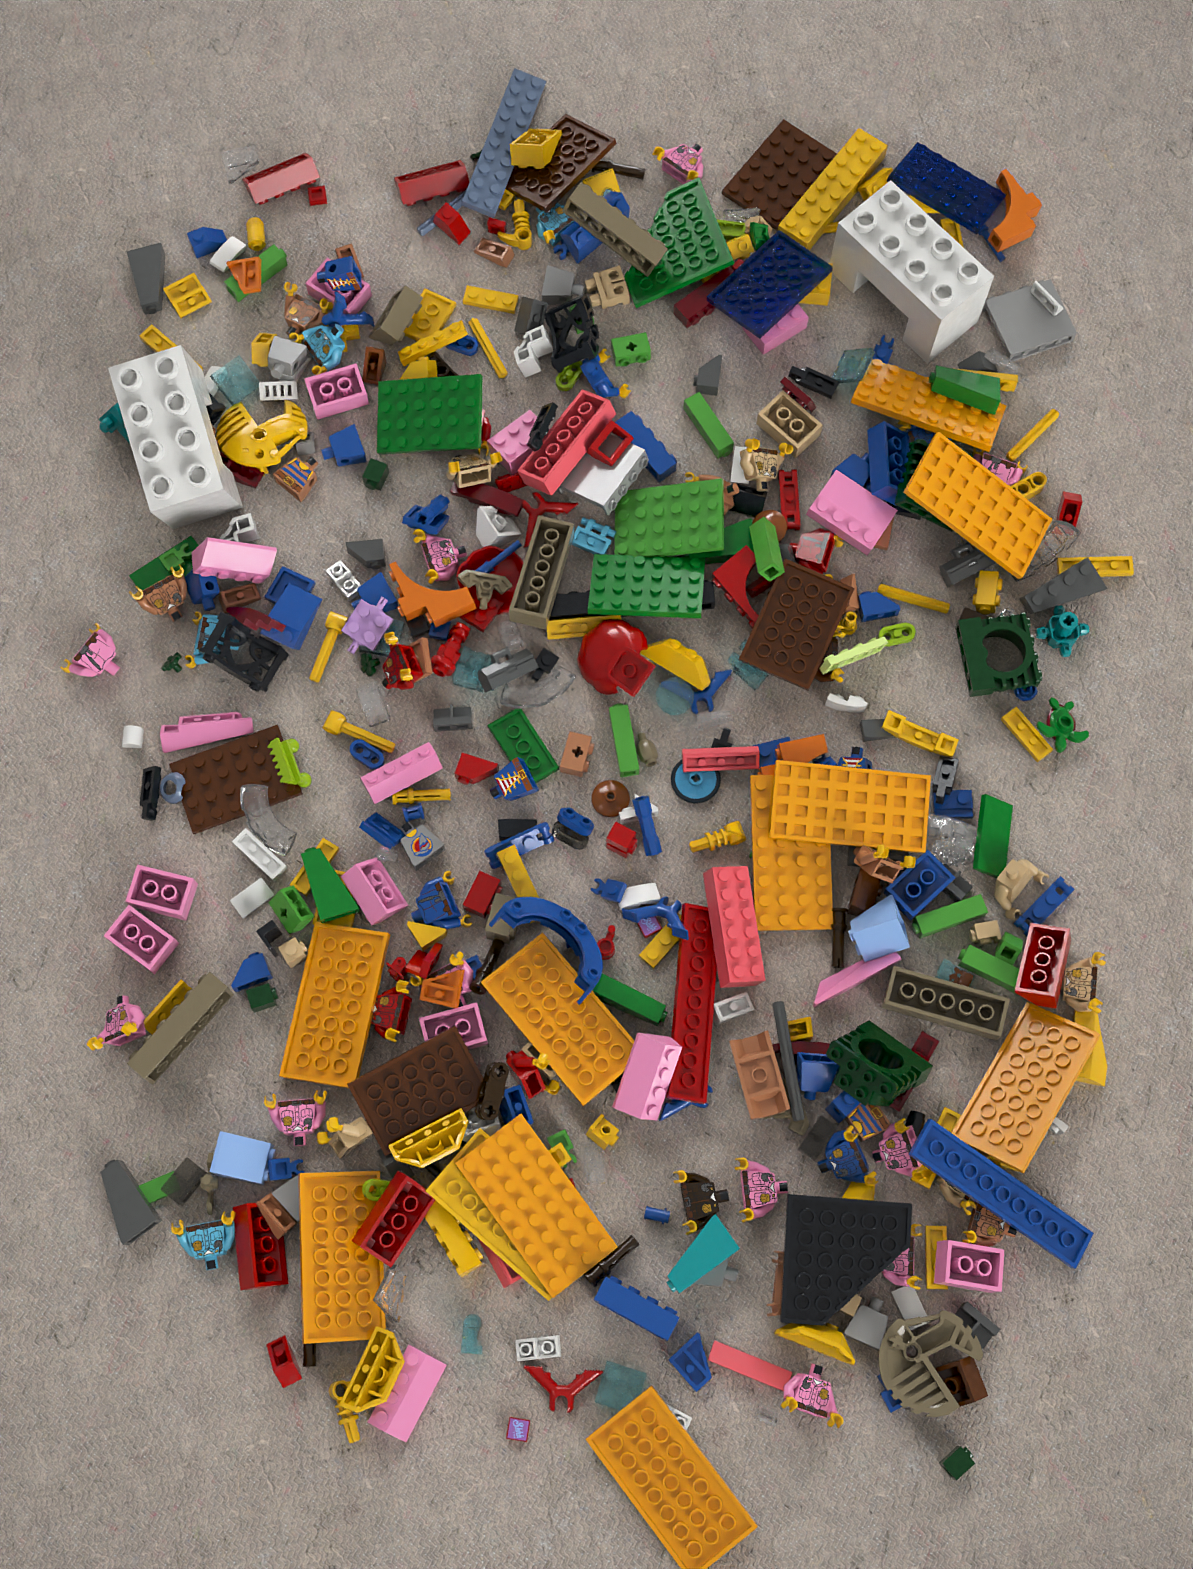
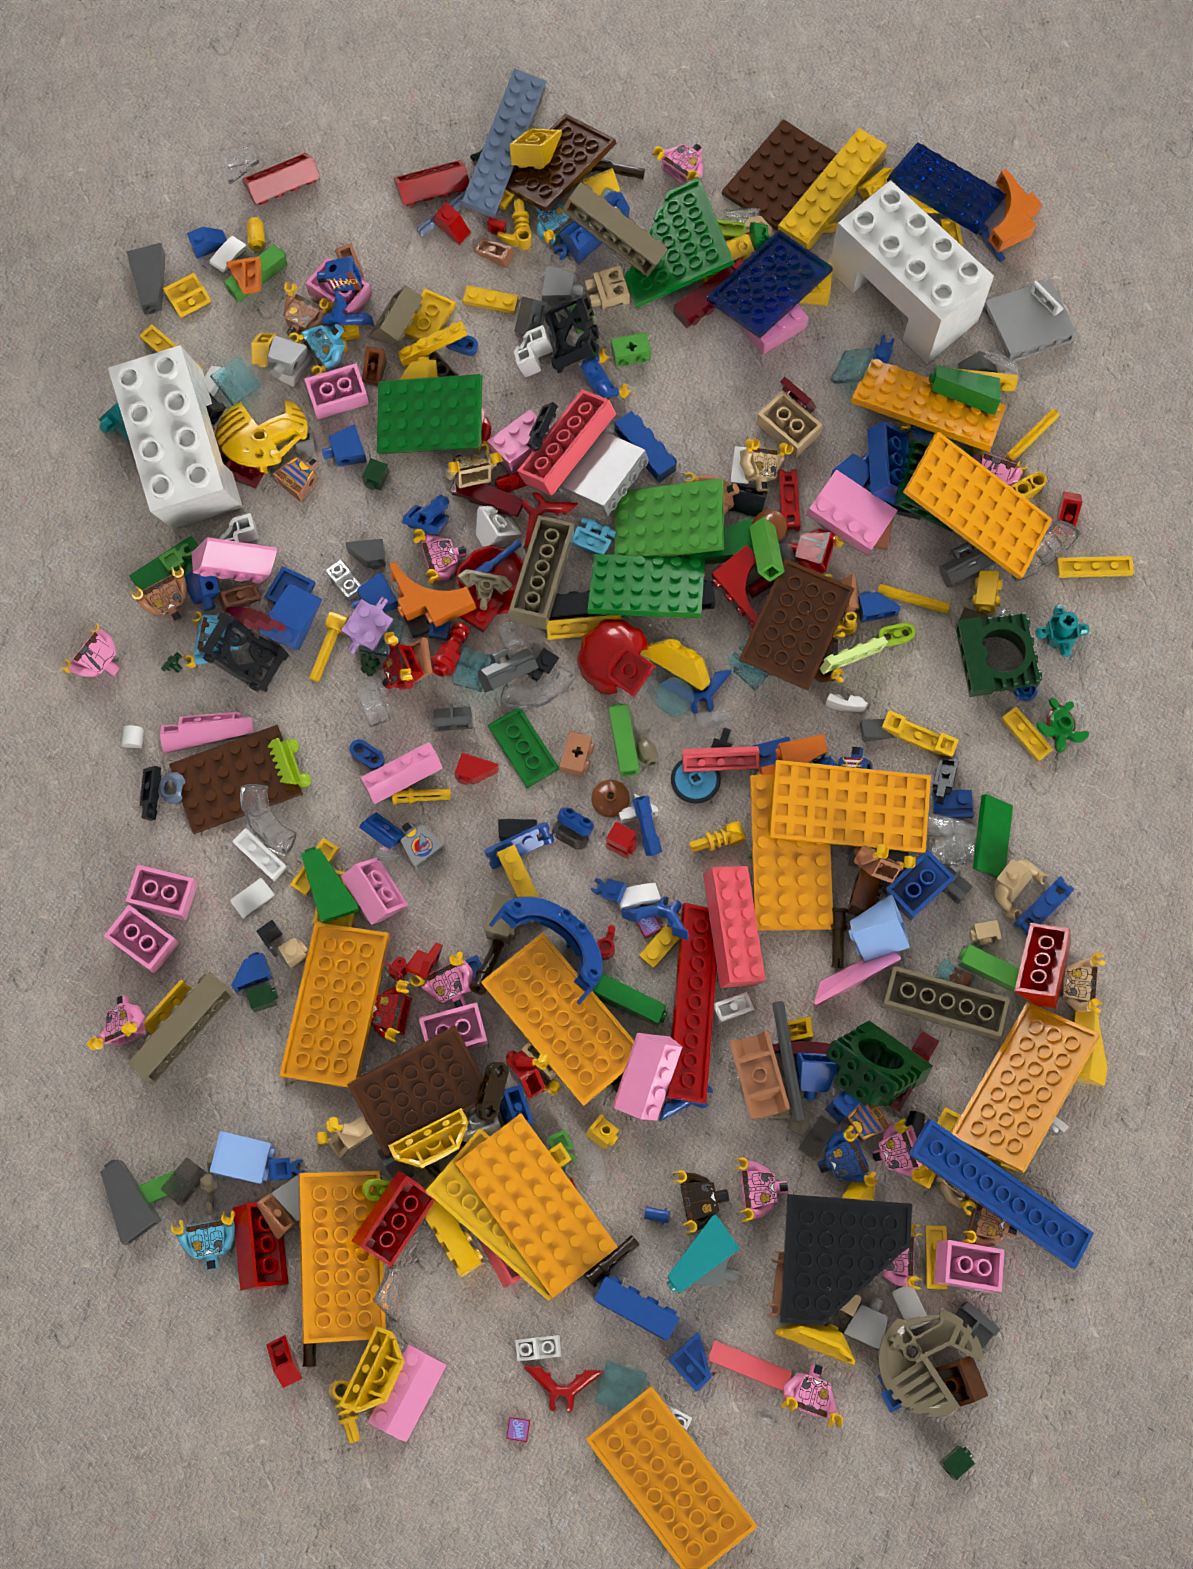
(262, 390): white slope -> none
(291, 909): bright green brick -> none
(297, 1116): torso -> none
(317, 195): red tile -> none
(337, 723): yellow axle -> none
(413, 812): blue bush -> none
(425, 934): yellow slope -> none
(438, 905): blue torso -> none
(443, 989): orange wing -> none
(471, 1328): clear light blue leg -> none
(482, 894): red brick -> none
(488, 348): yellow axle -> none
(514, 781): torso -> none
(569, 376): lime plate -> none
(610, 428): red tile -> none
(708, 377): dark grey slope -> none
(708, 425): bright green brick -> none
(814, 381): black hinge -> none
(949, 916): bright green brick -> none
(1009, 948): bright green brick -> none
(1067, 586): dark grey wedge -> none

